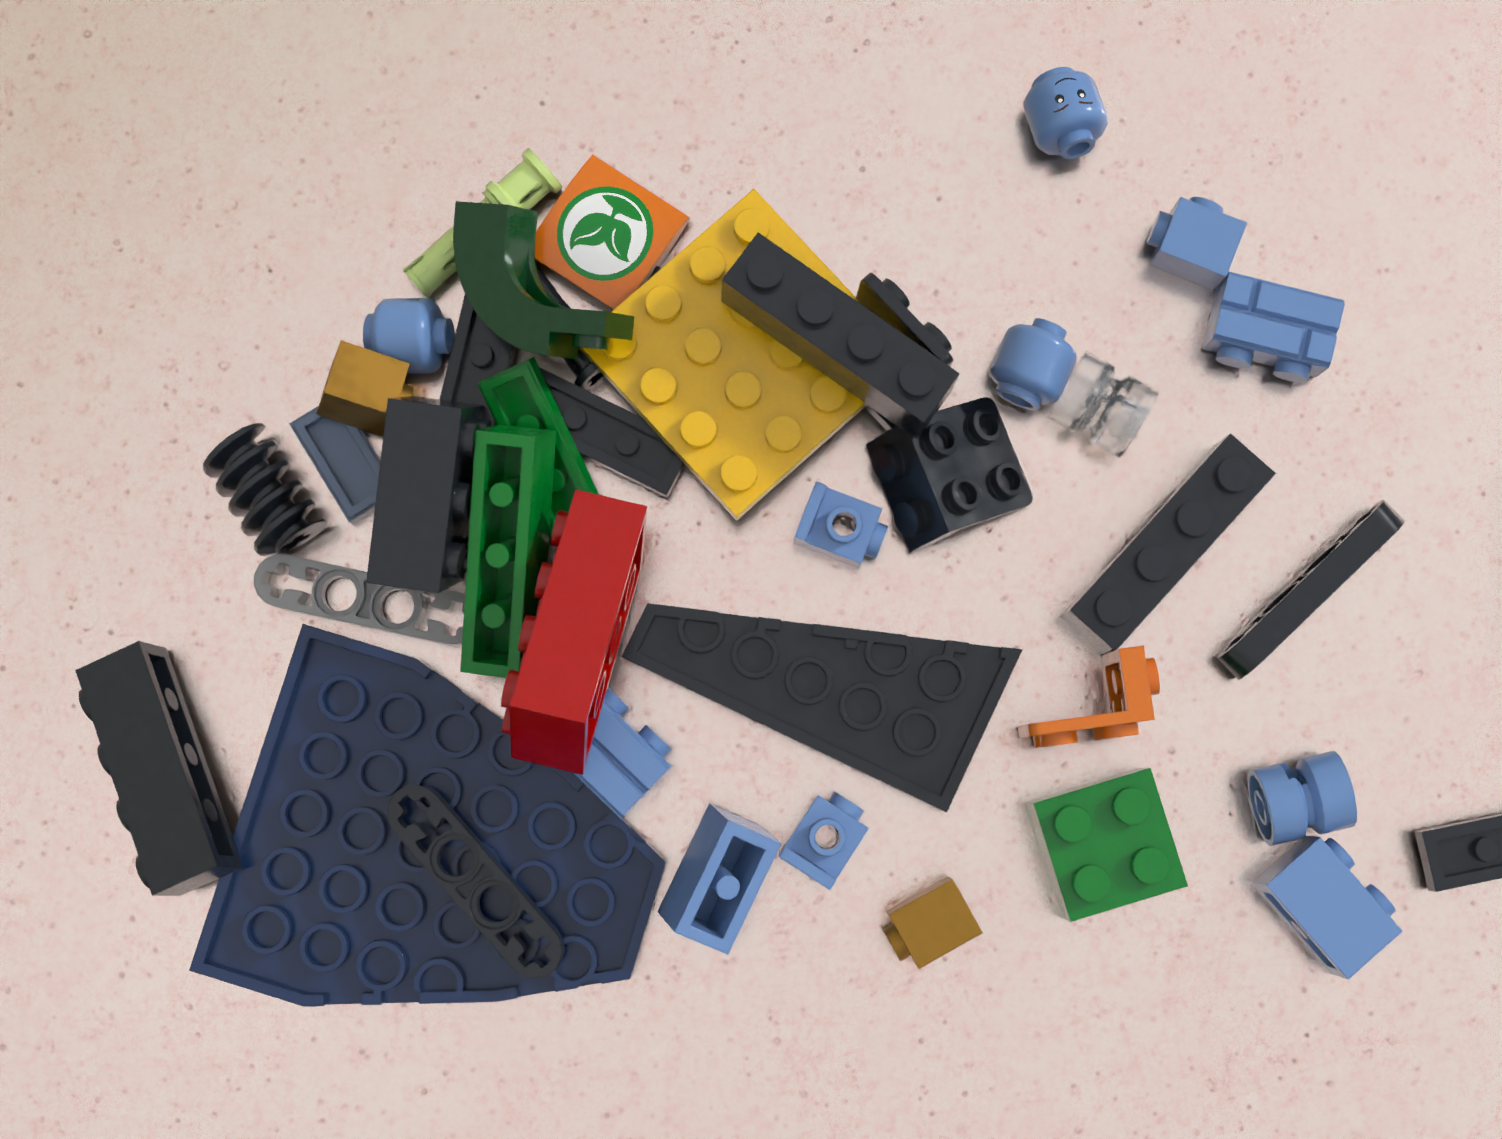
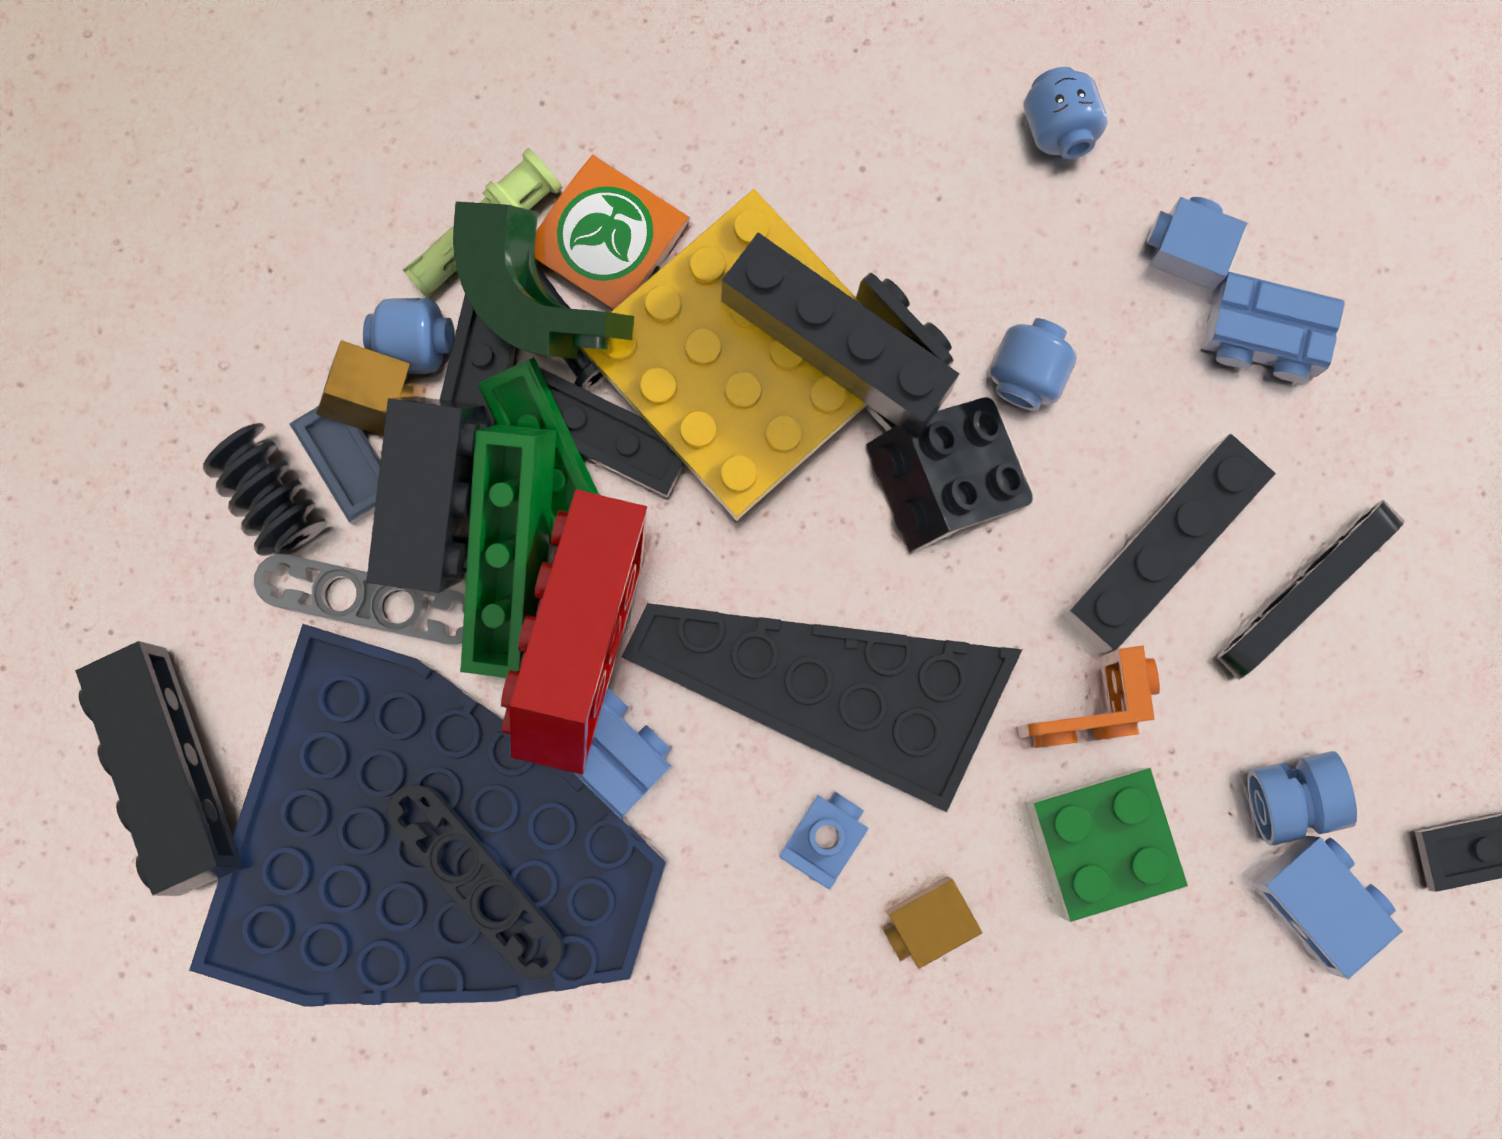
(718, 879): medium blue brick -> none
(817, 533): medium blue brick -> none
(1103, 404): clear wheel -> none

